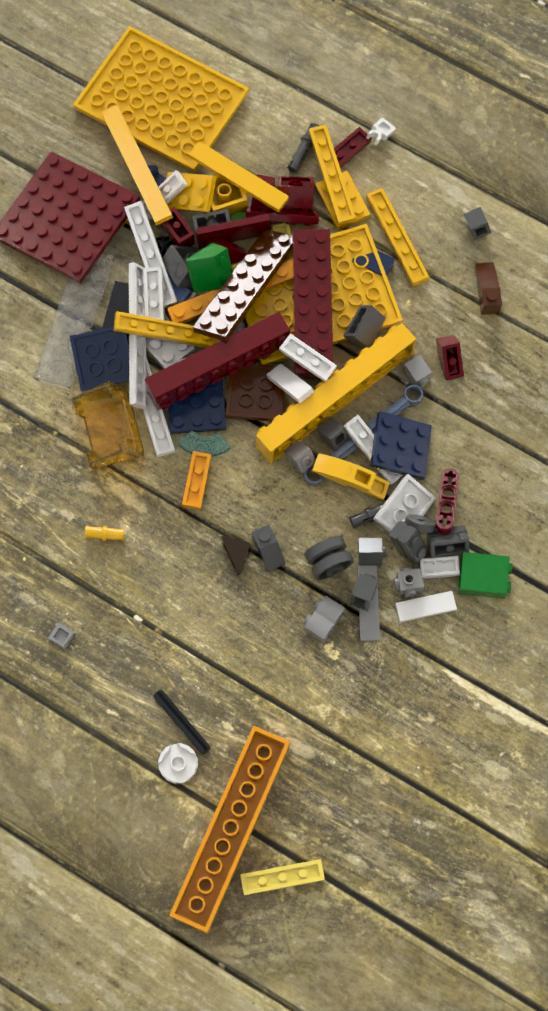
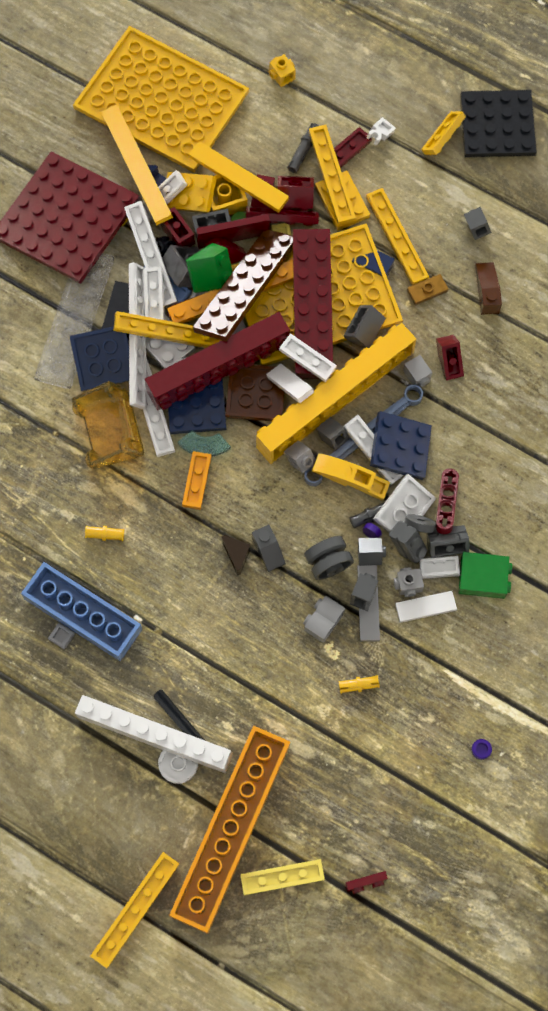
(82, 611): none -> medium blue brick
(134, 910): none -> yellow plate
(154, 734): none -> white brick
(282, 70): none -> yellow brick
(358, 885): none -> dark red plate
(359, 684): none -> yellow pin
(372, 530): none -> dark purple tile
(427, 289): none -> pearl gold plate
(443, 133): none -> yellow plate
(481, 749): none -> dark purple tile
(498, 123): none -> black plate

